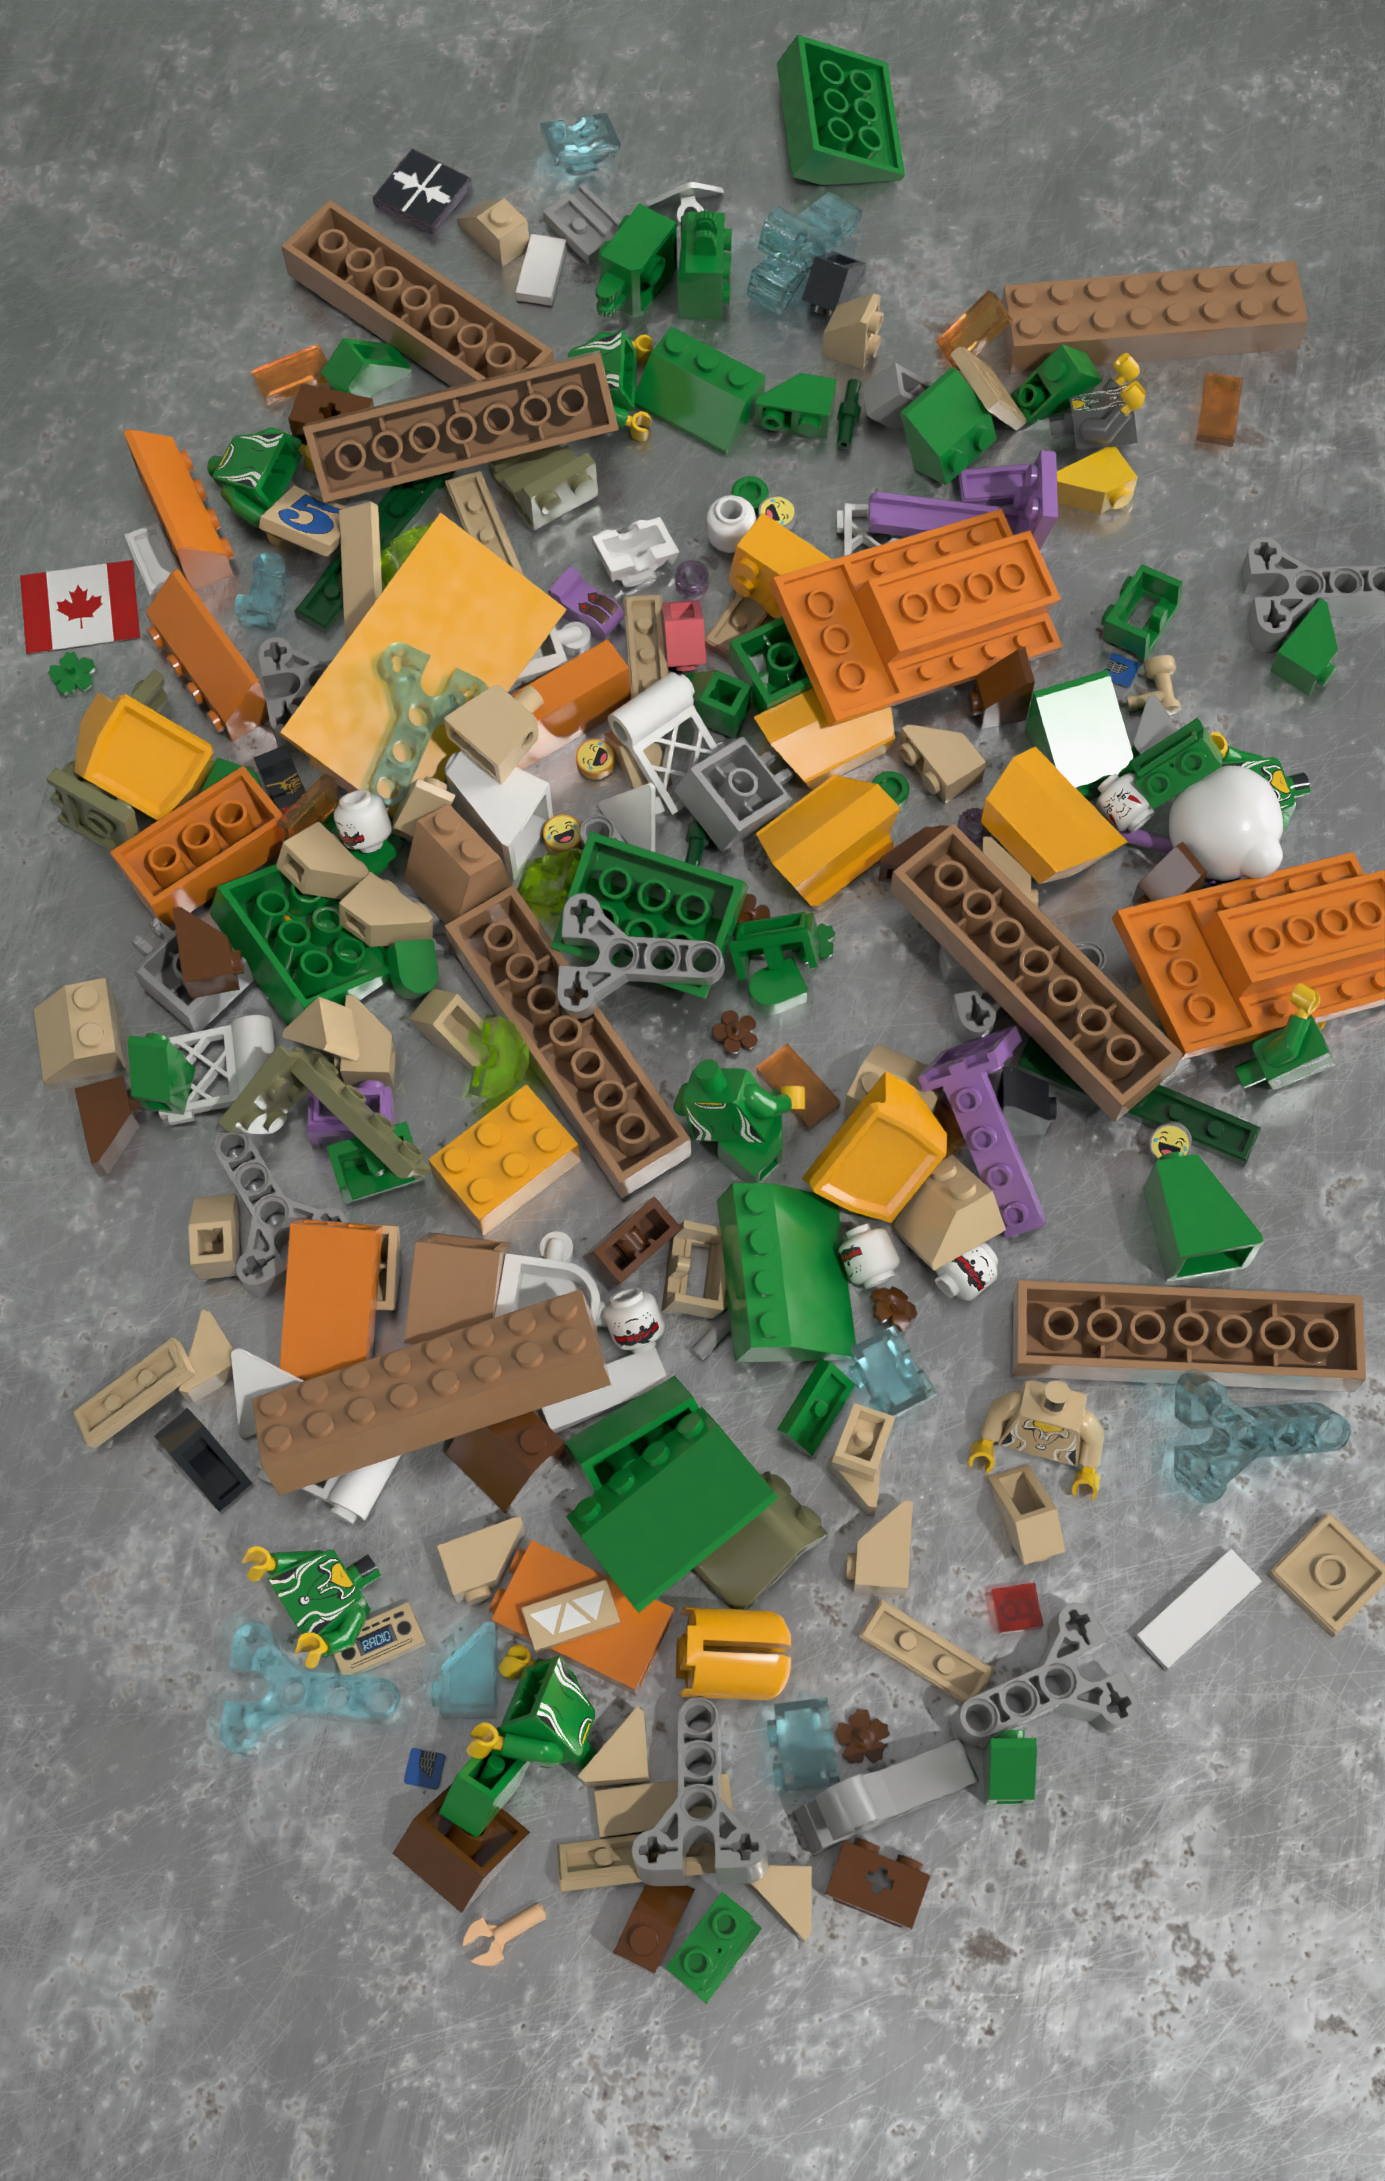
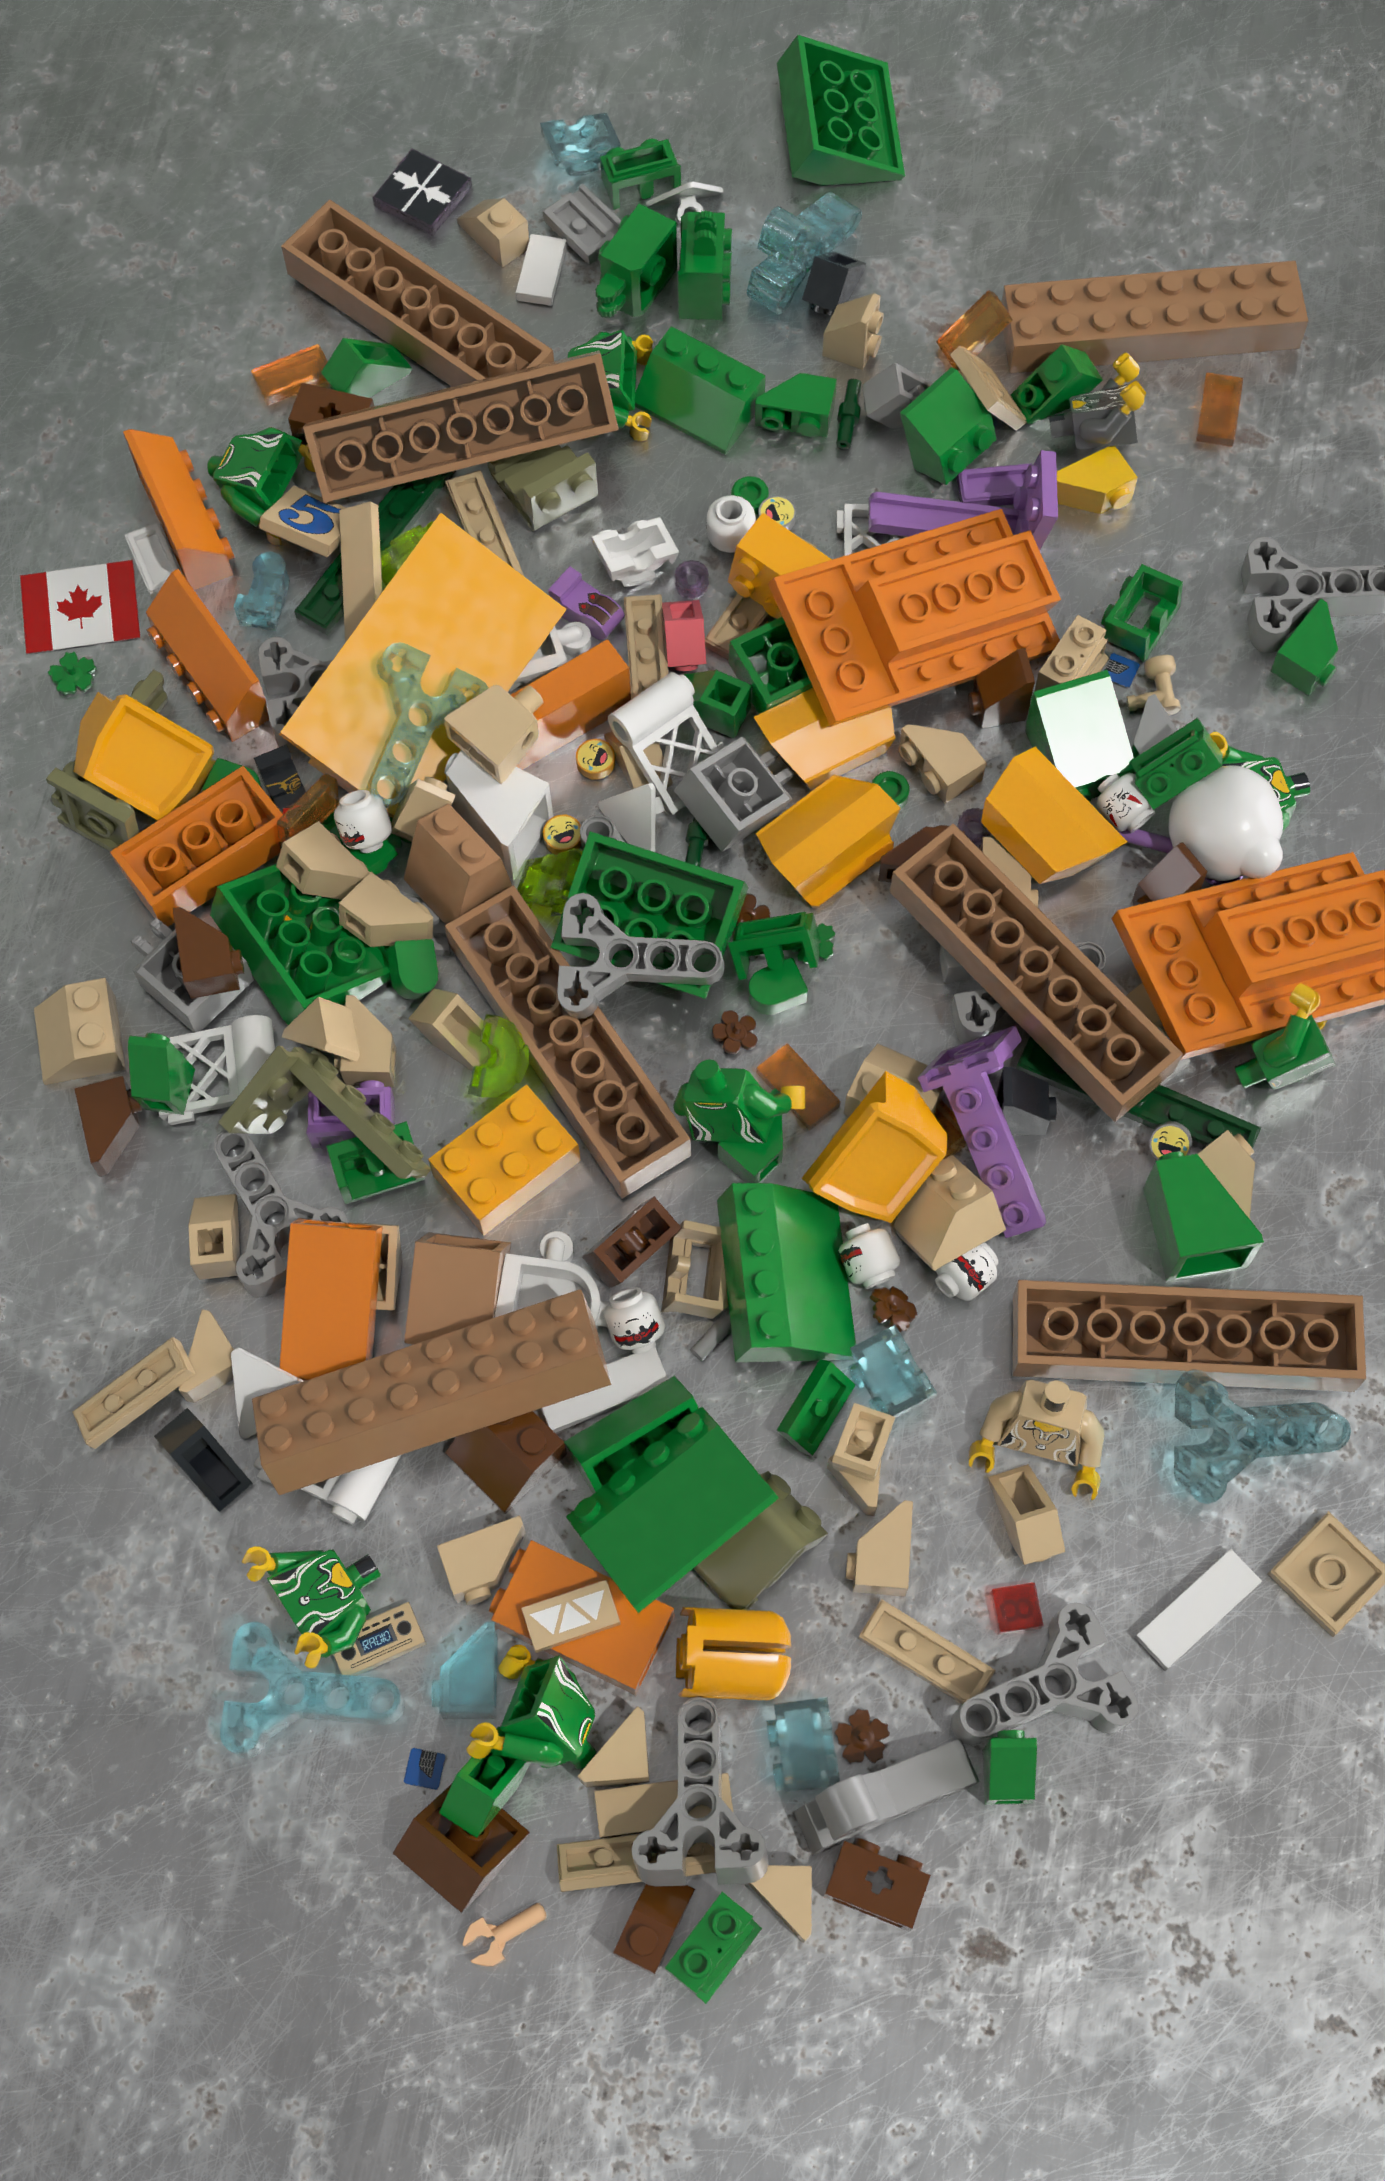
(639, 167): none -> green window
(1065, 662): none -> tan window
(1234, 1168): none -> tan slope

